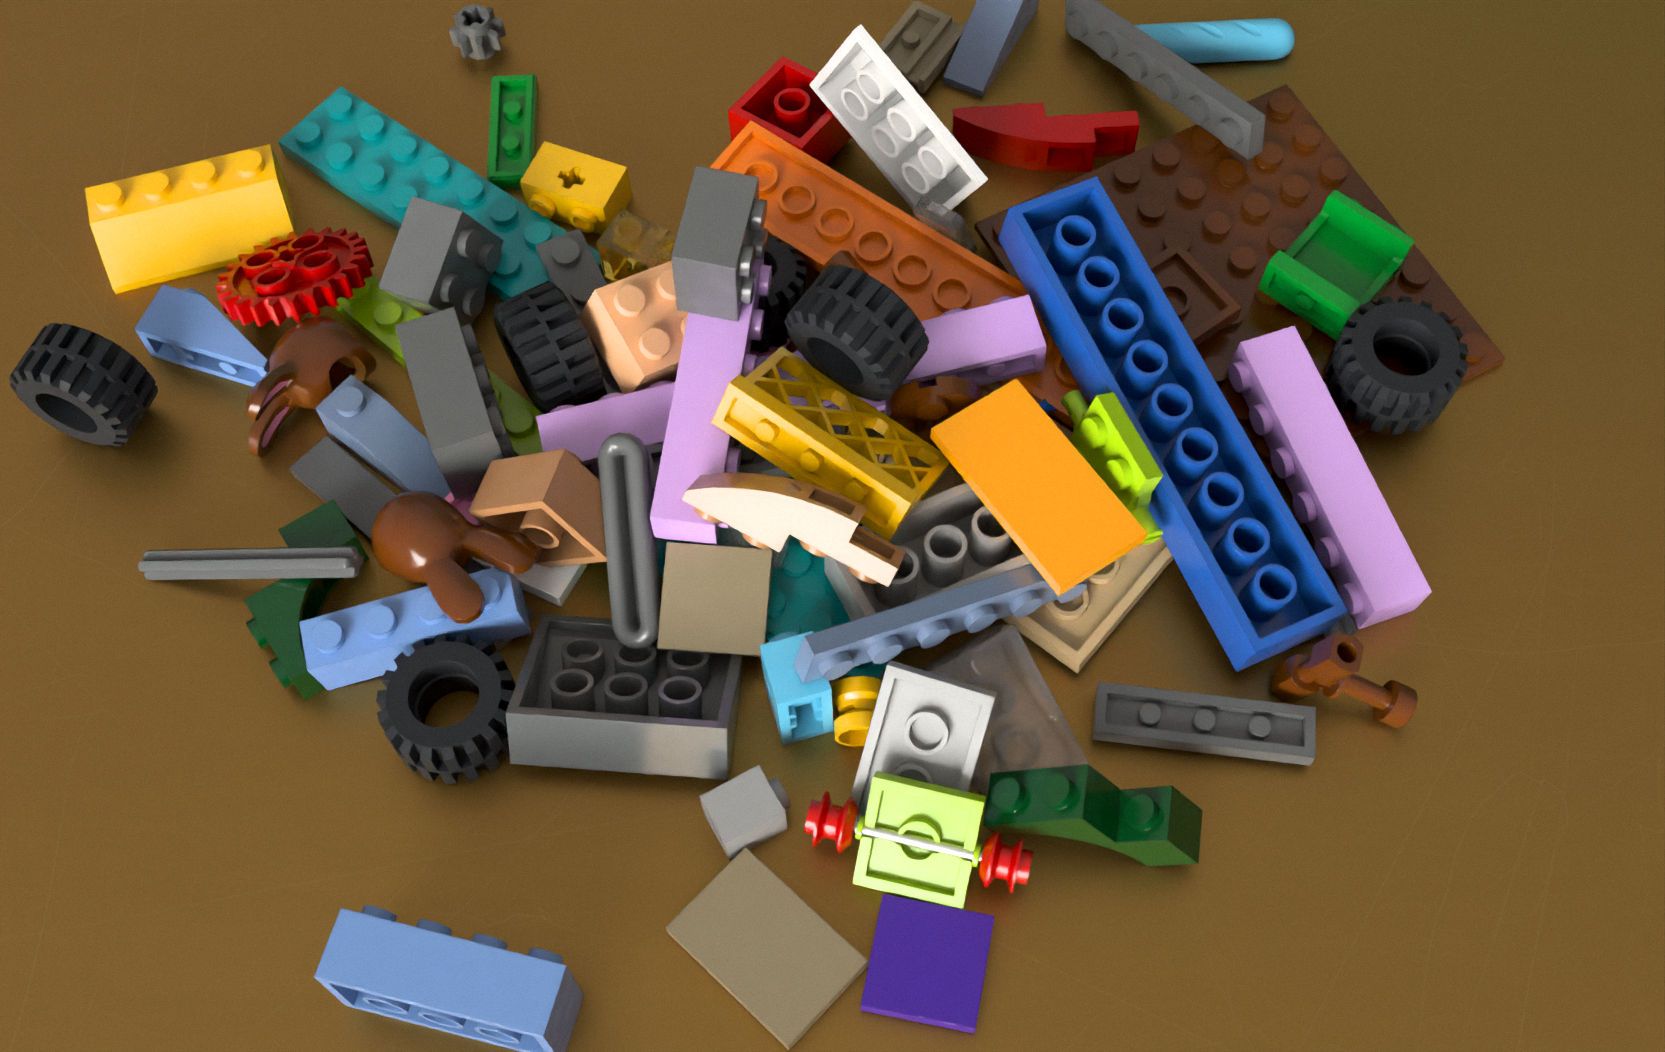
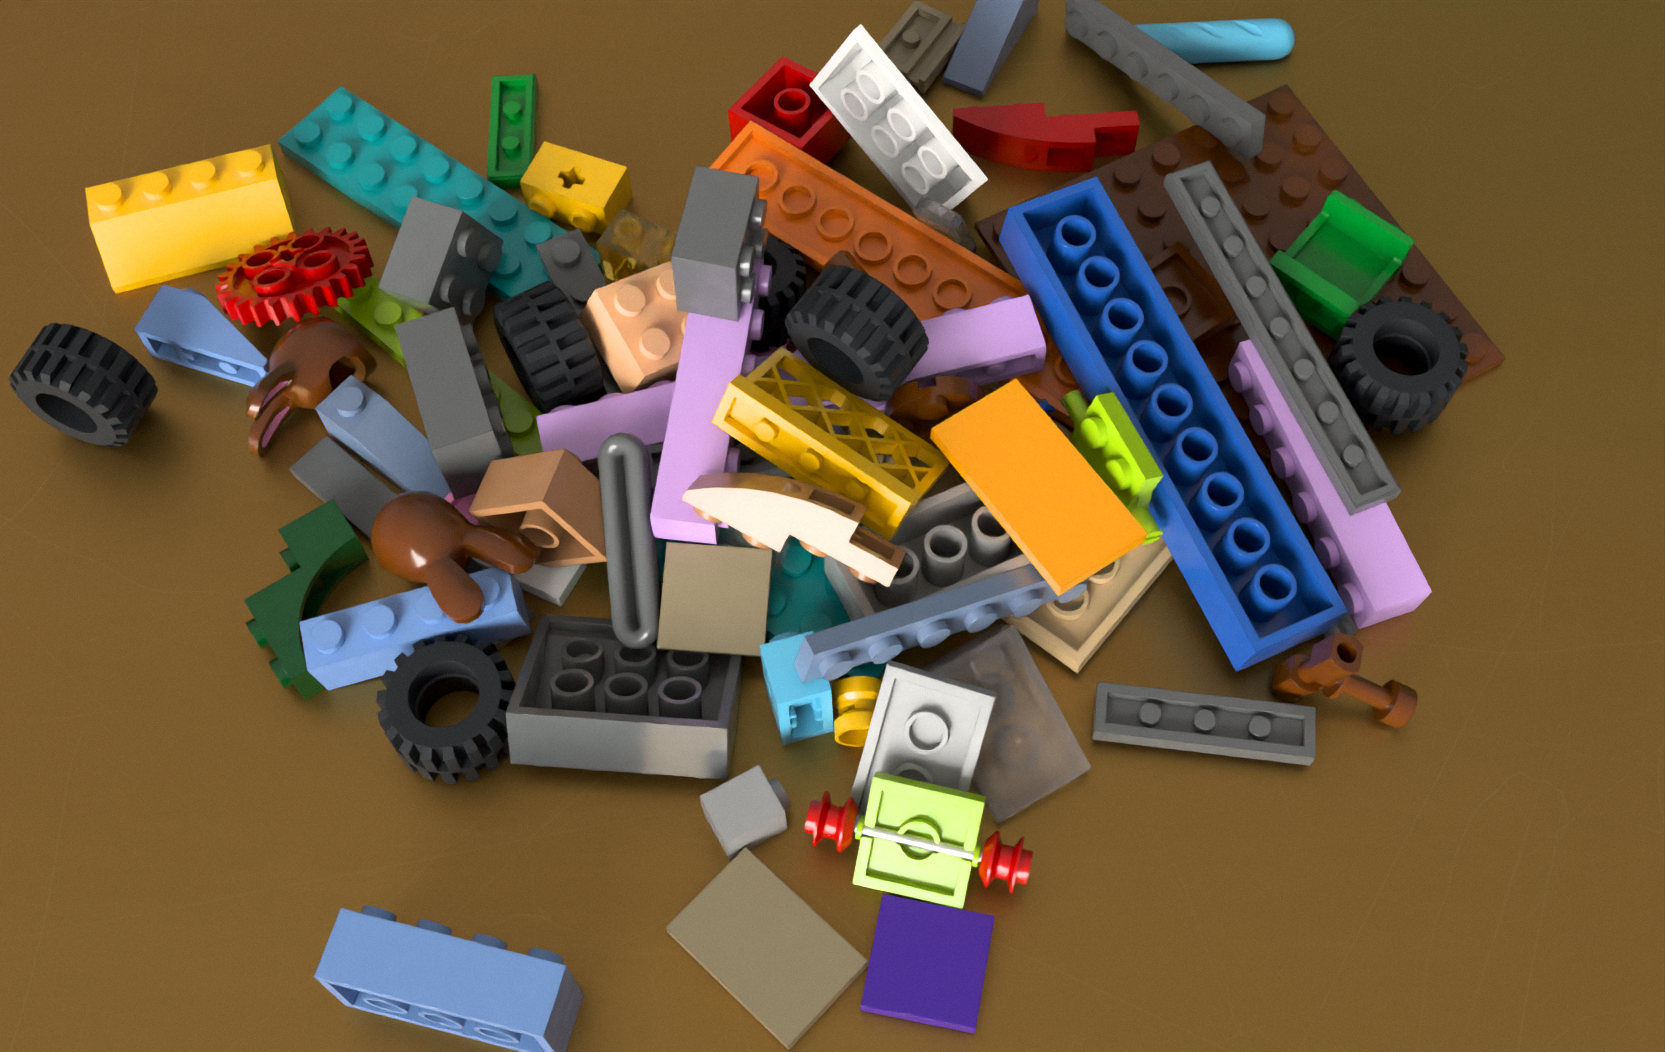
(252, 563): axle -> none
(477, 32): dark grey gear -> none
(1083, 805): dark green arch -> none
(1282, 339): none -> dark grey tile

